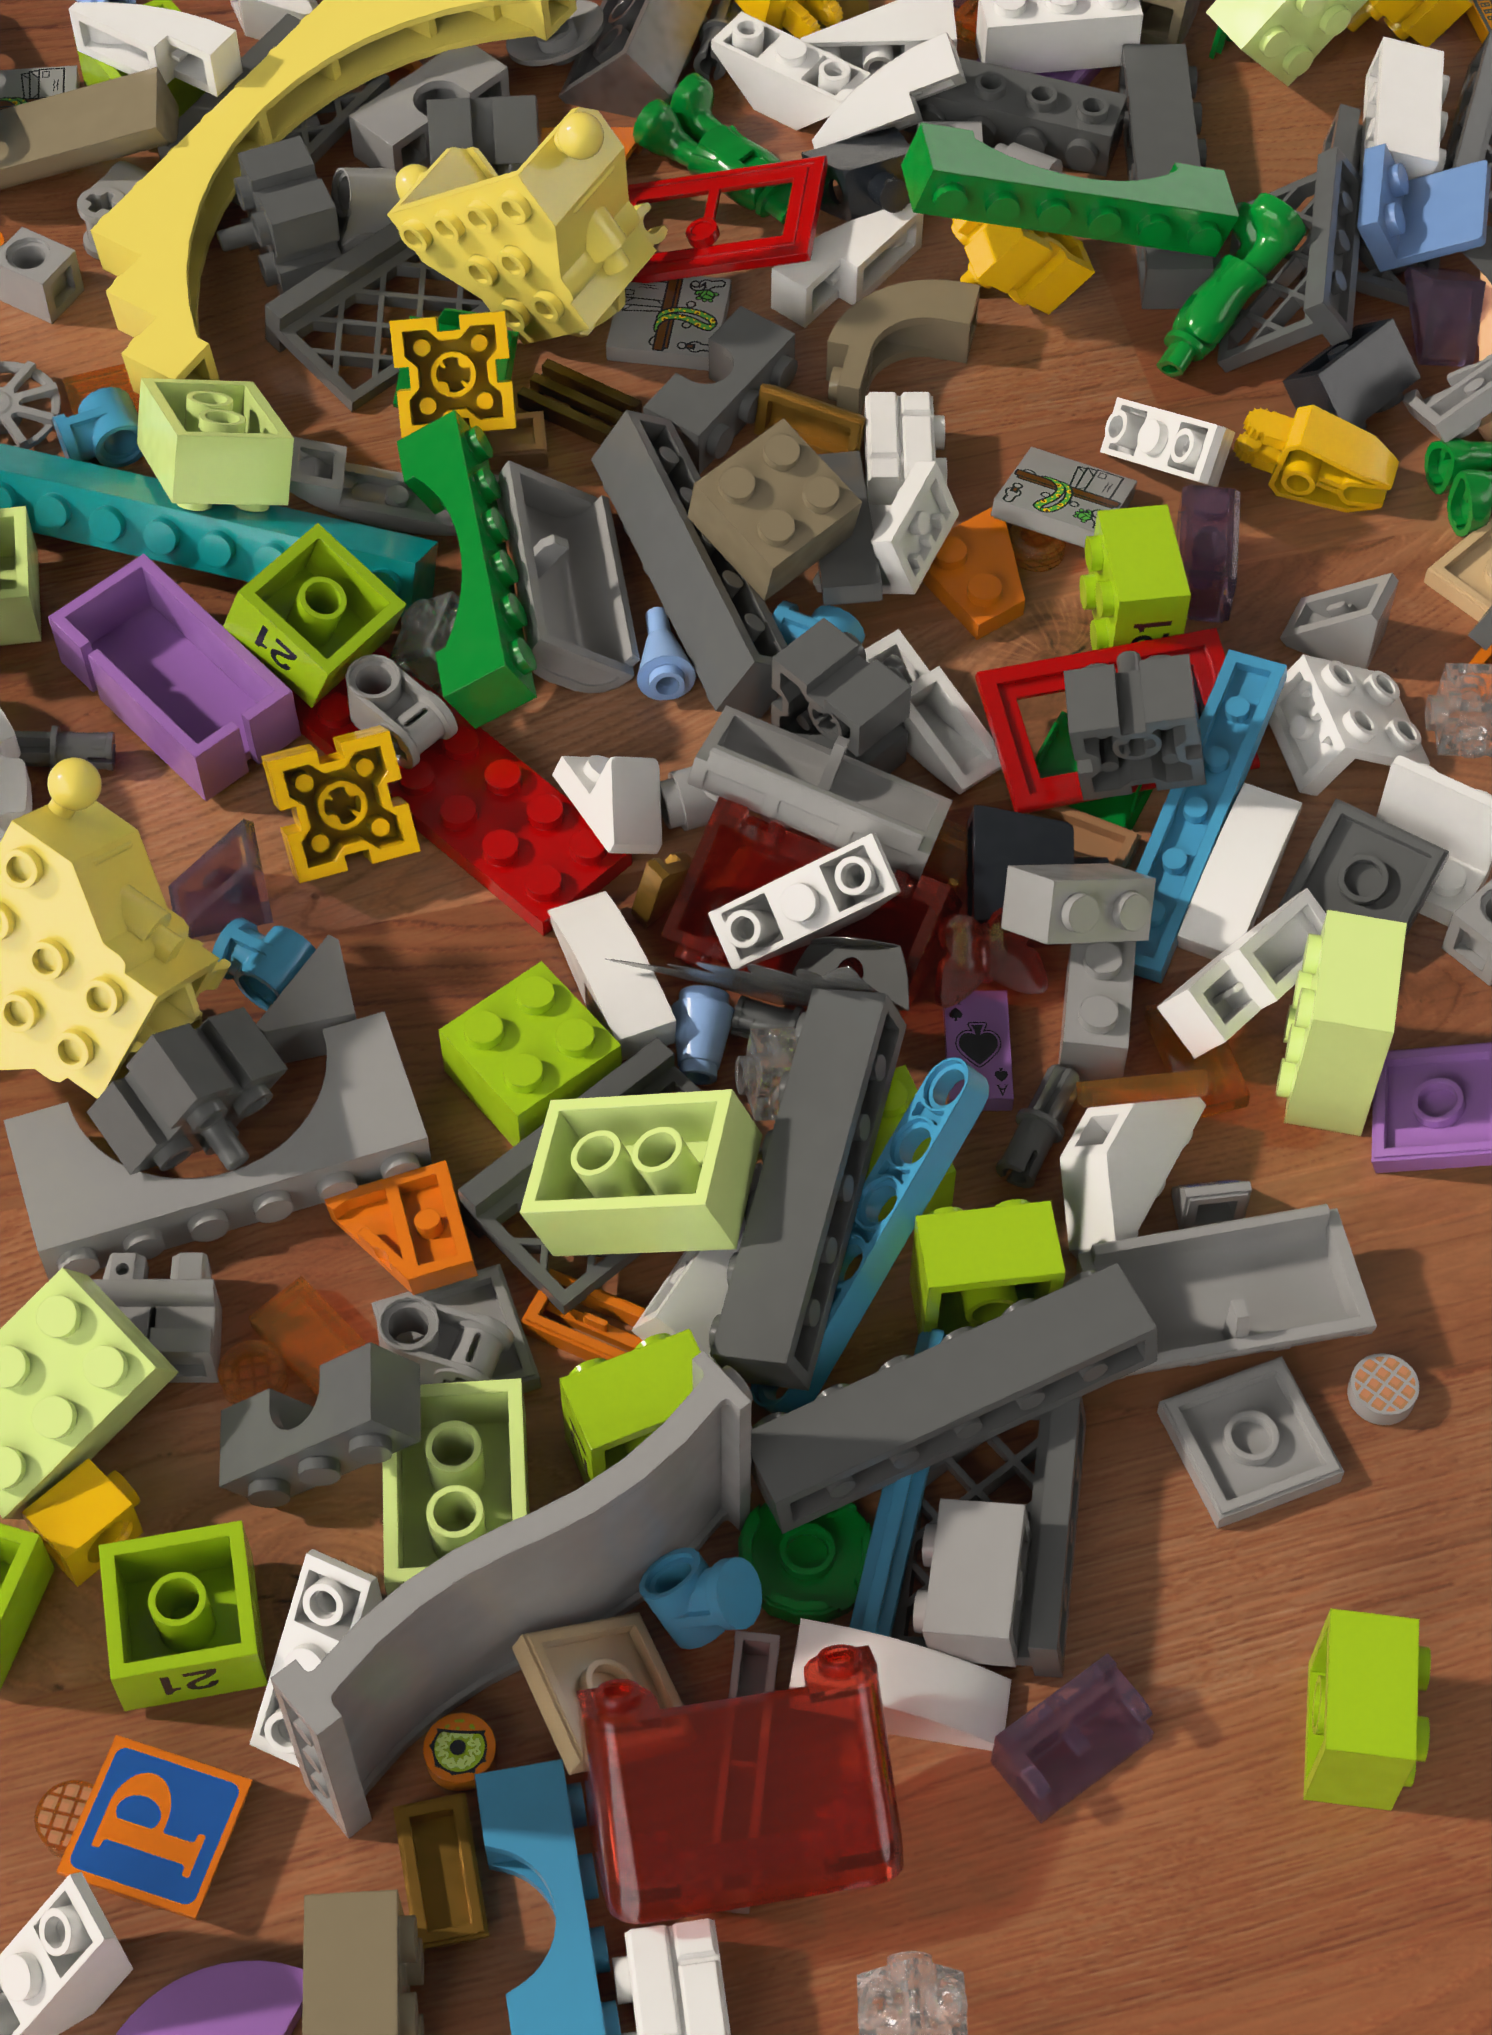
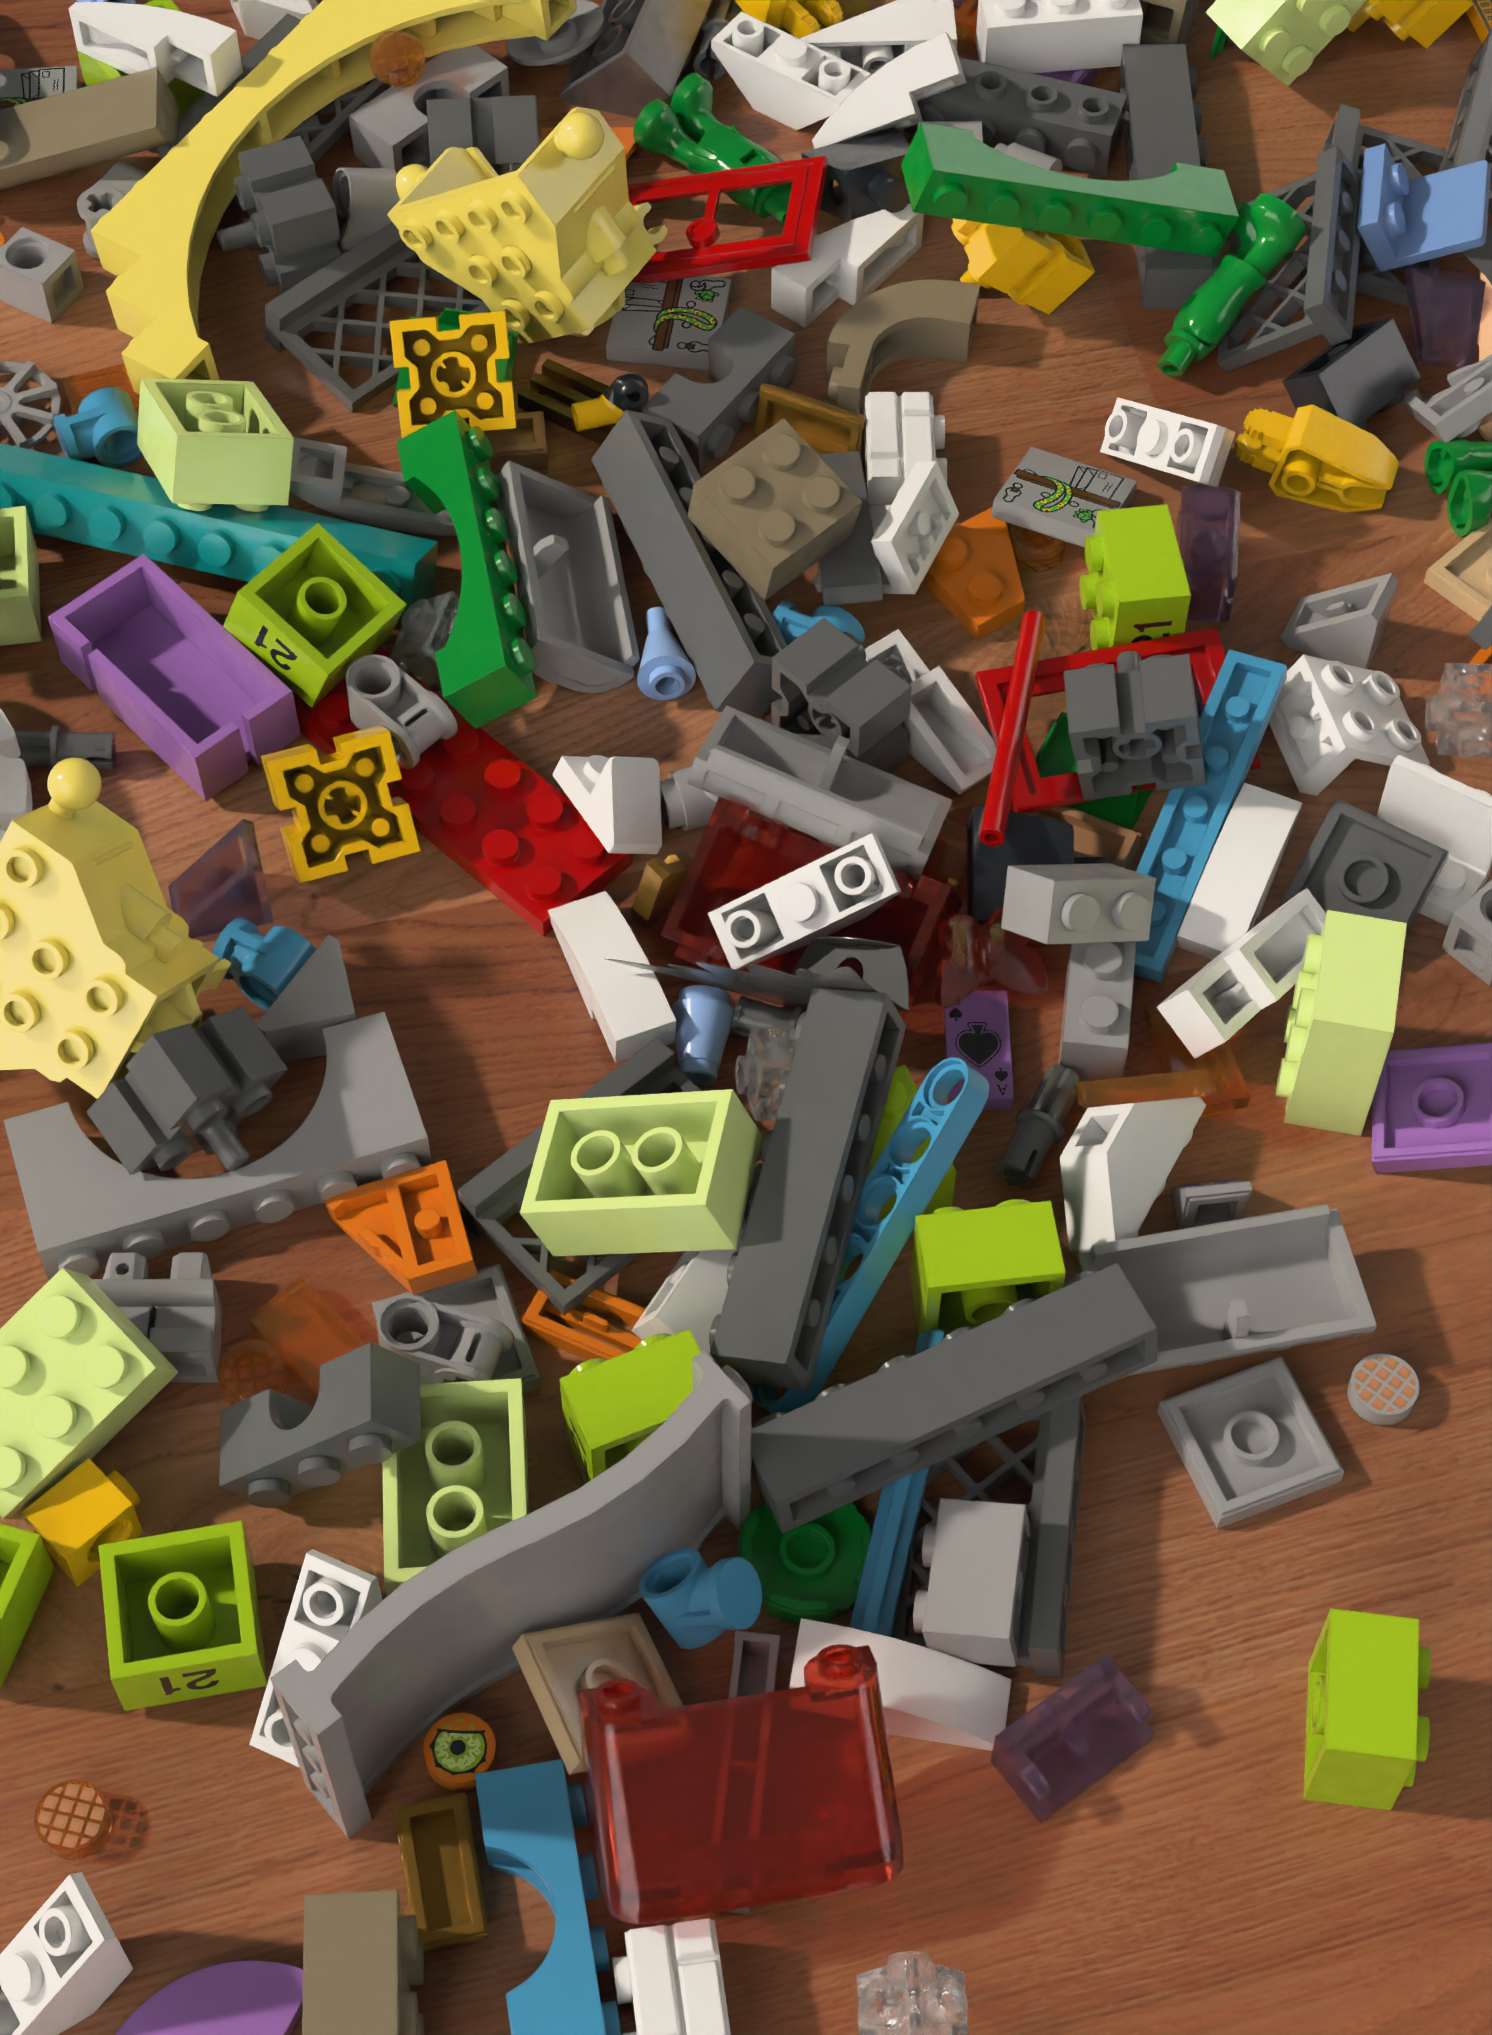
(155, 1827): piece -> none
(397, 59): none -> clear orange tile
(526, 1049): lime brick -> none
(624, 394): none -> arm
(1012, 729): none -> red piece
(1405, 106): white brick -> none

